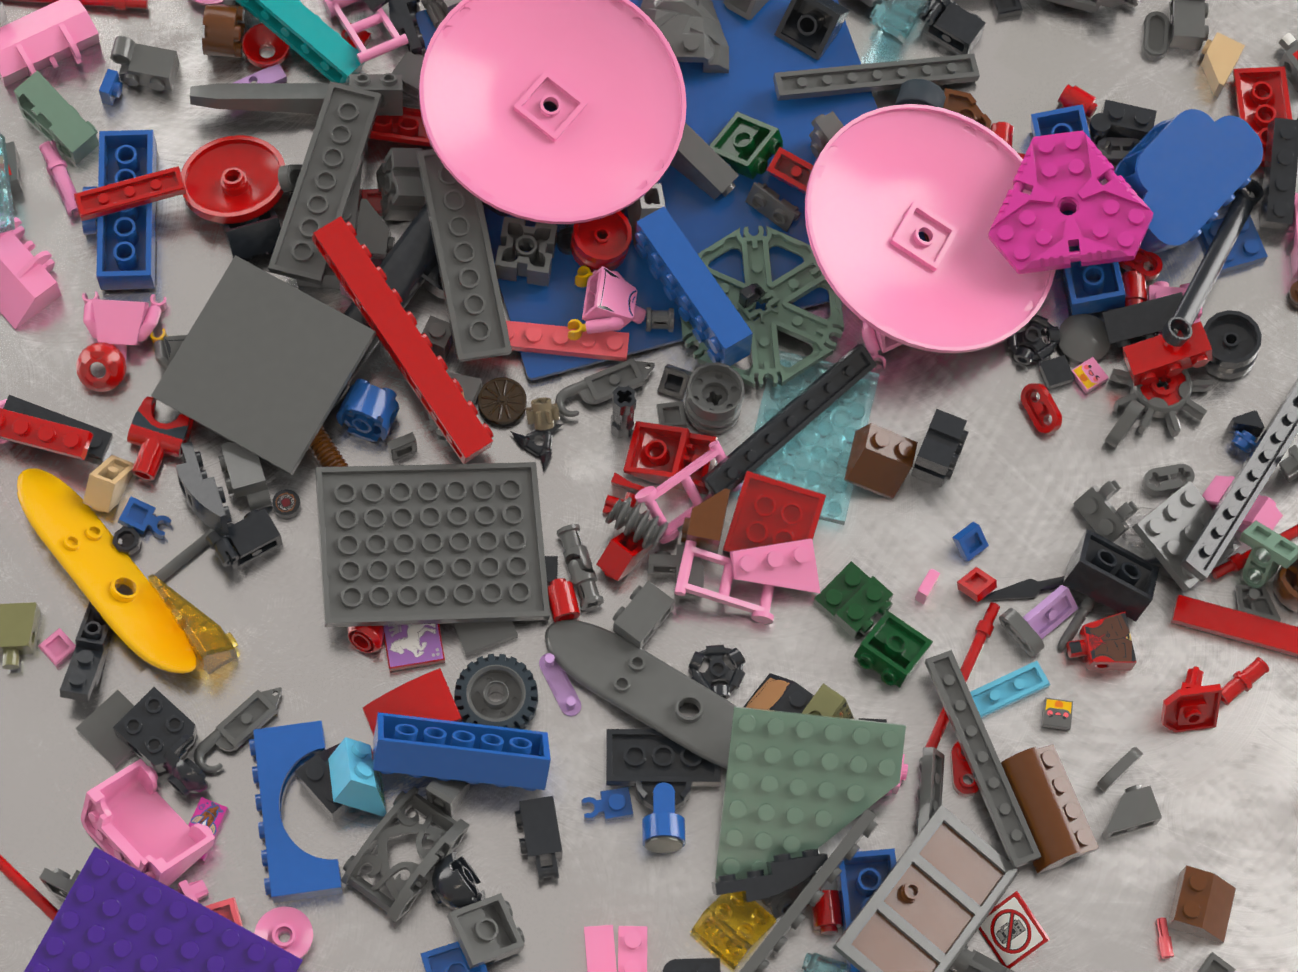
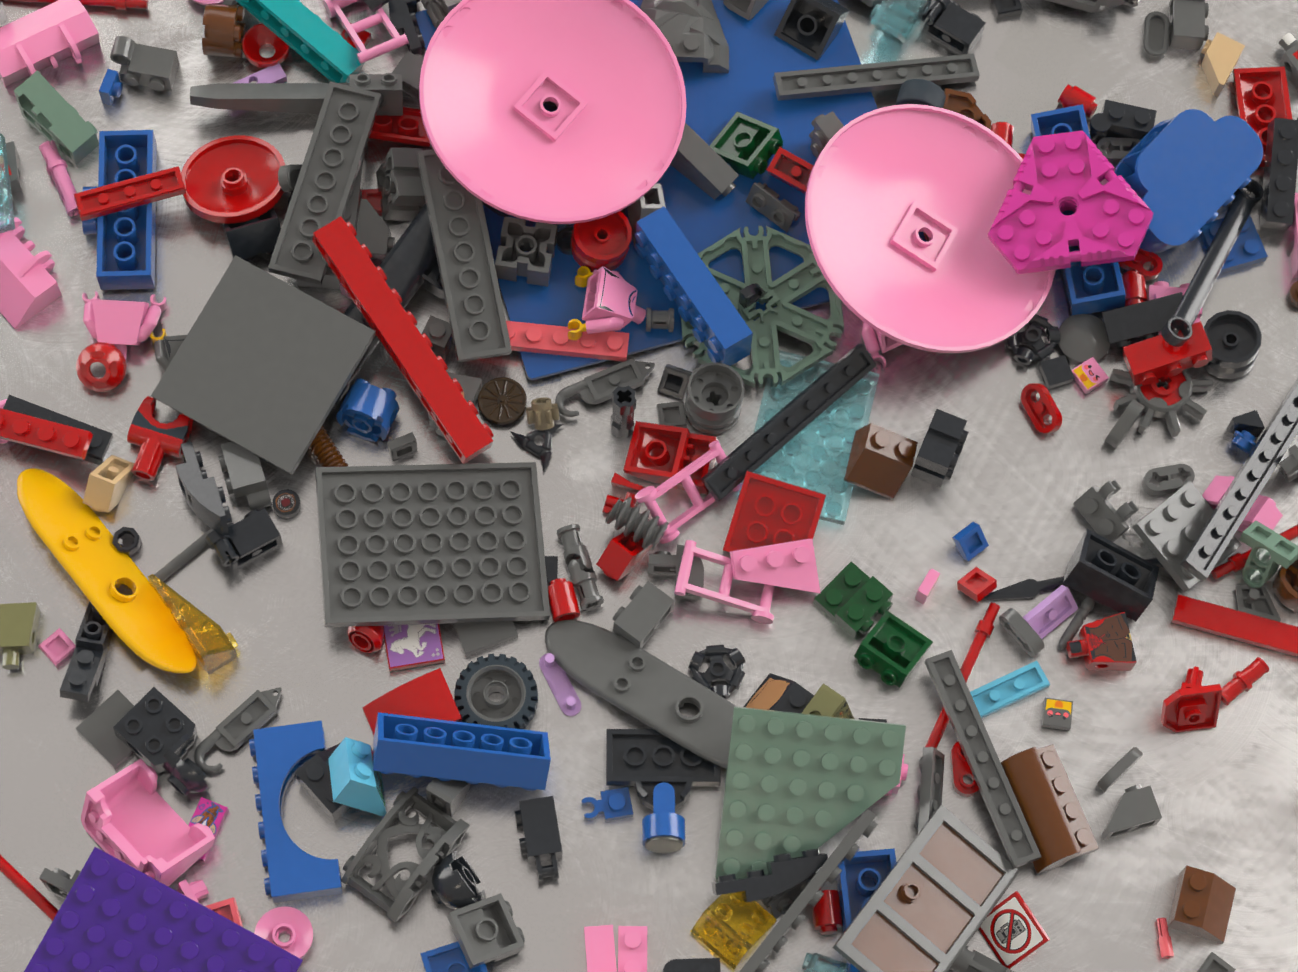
(140, 516): blue plate -> none
(707, 522): reddish brown slope -> none

